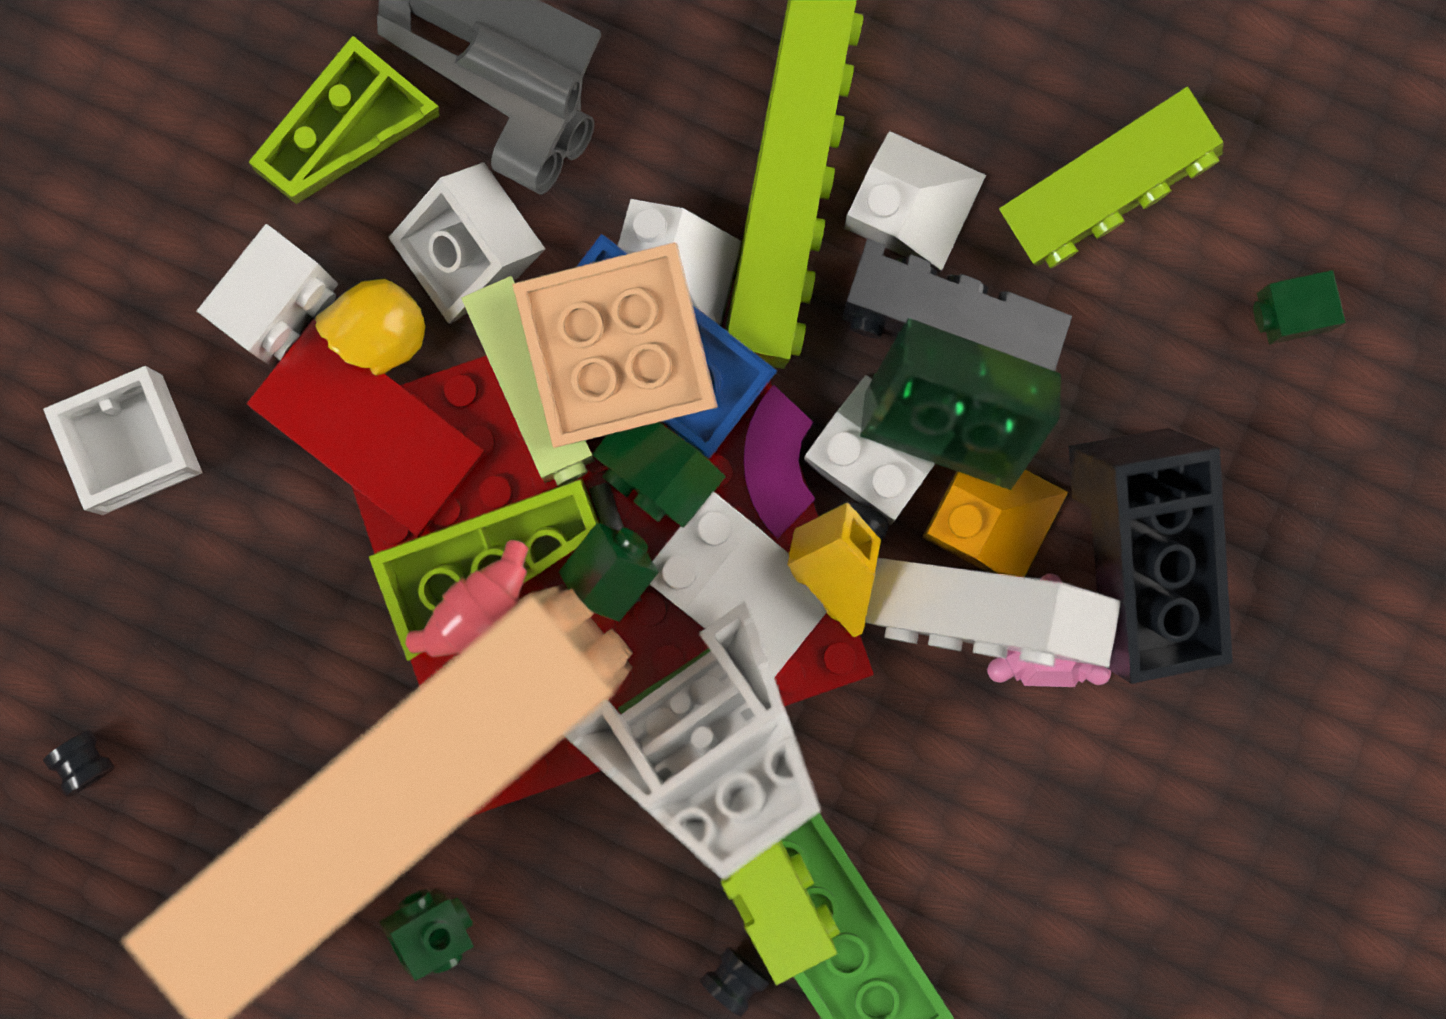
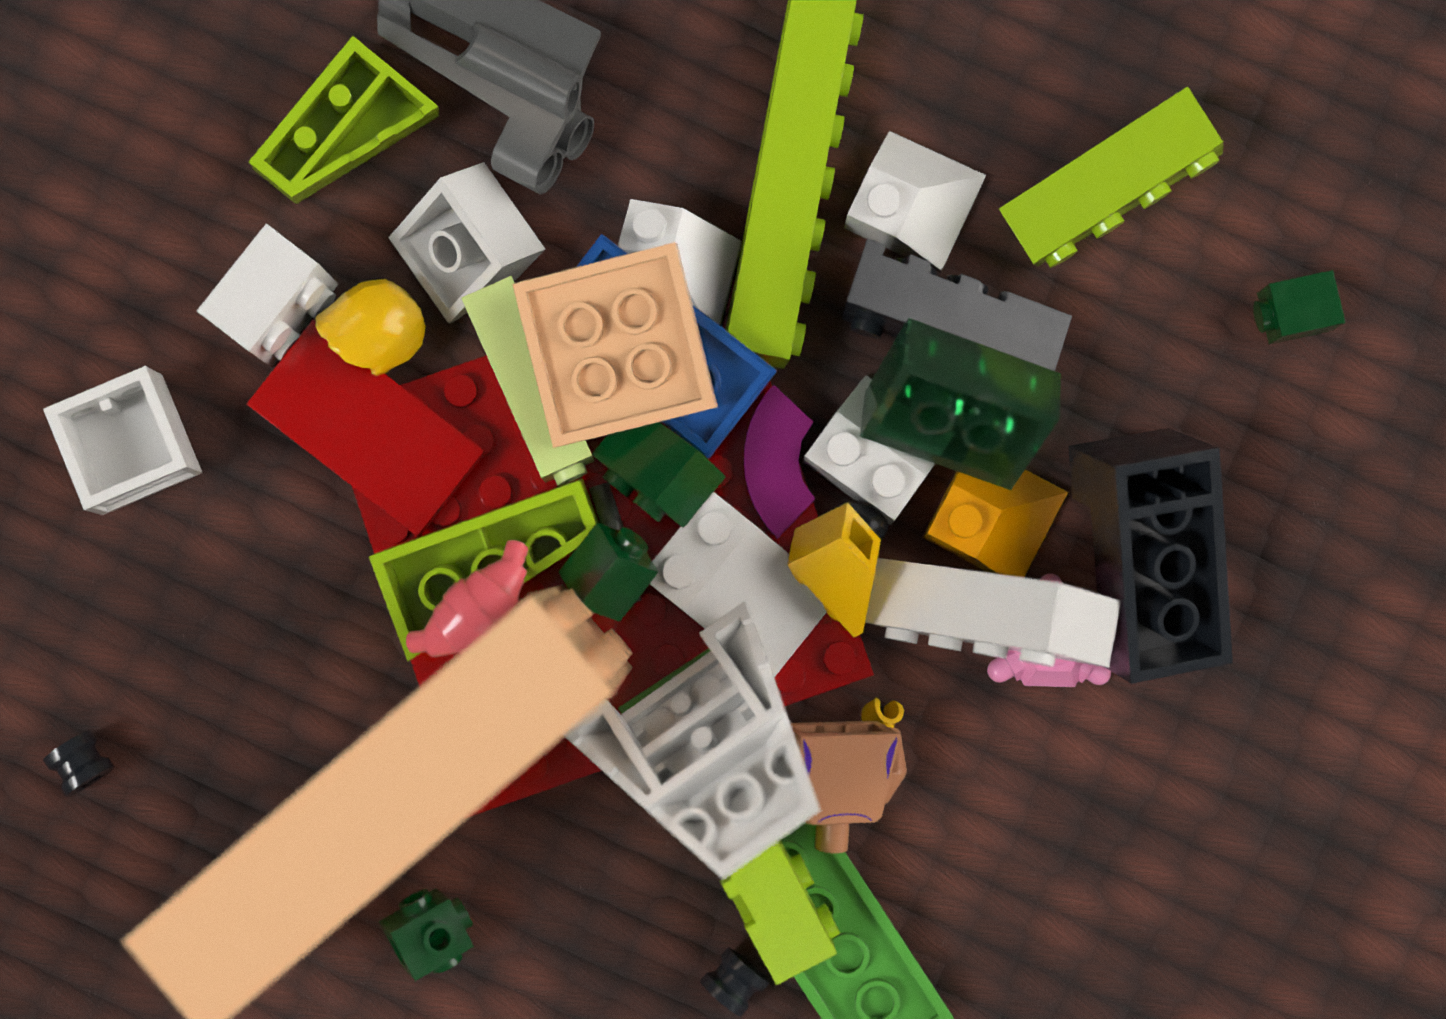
(851, 770): none -> nougat torso

